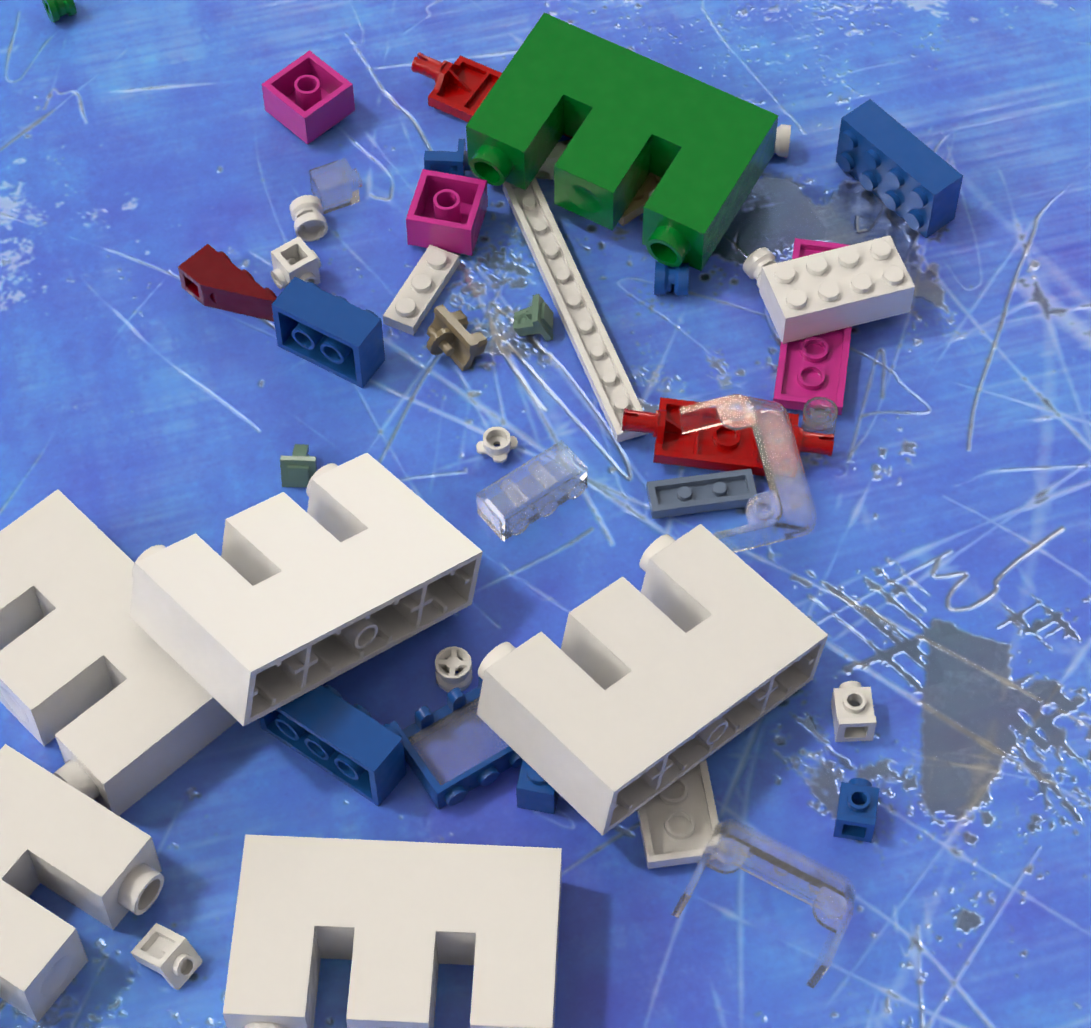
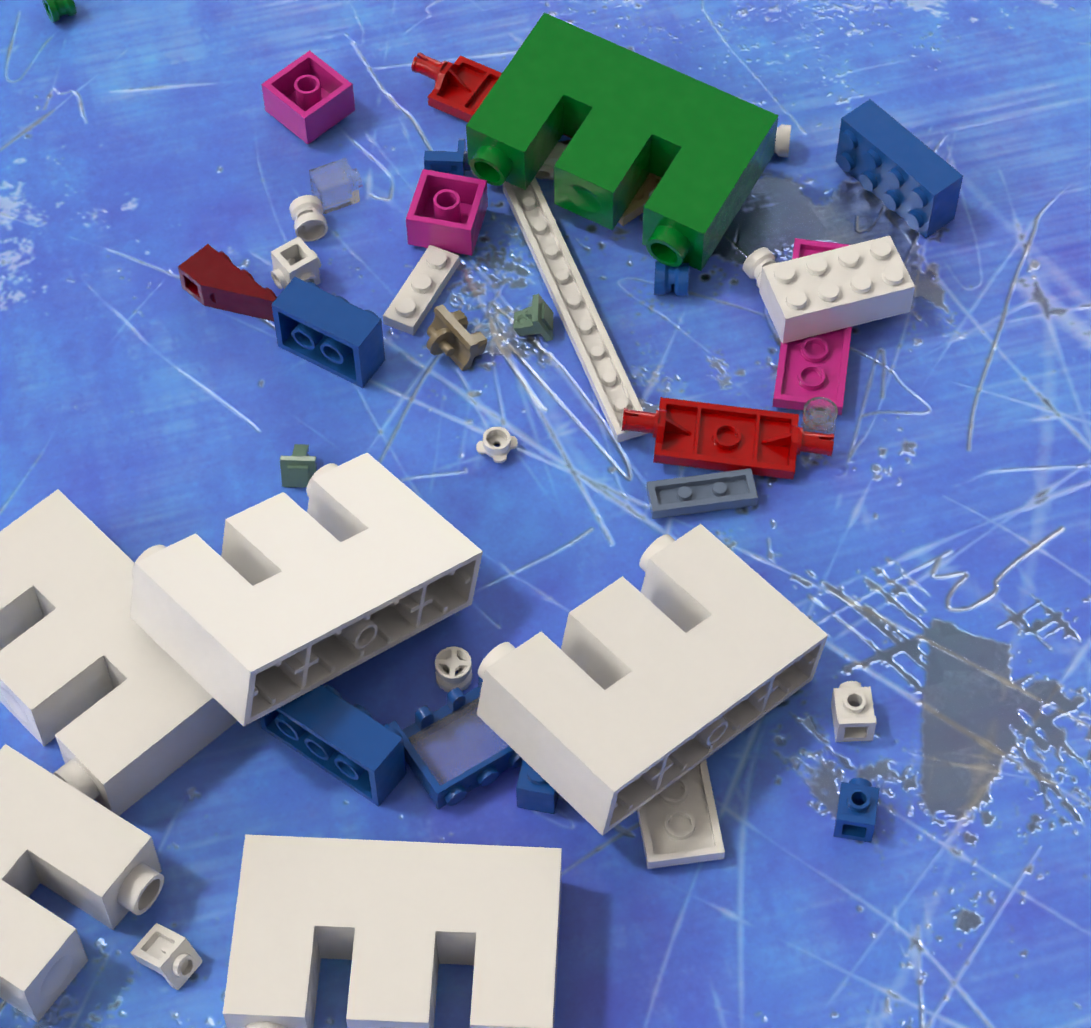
(532, 491): clear brick -> none
(788, 507): clear windscreen -> none
(828, 892): clear windscreen -> none

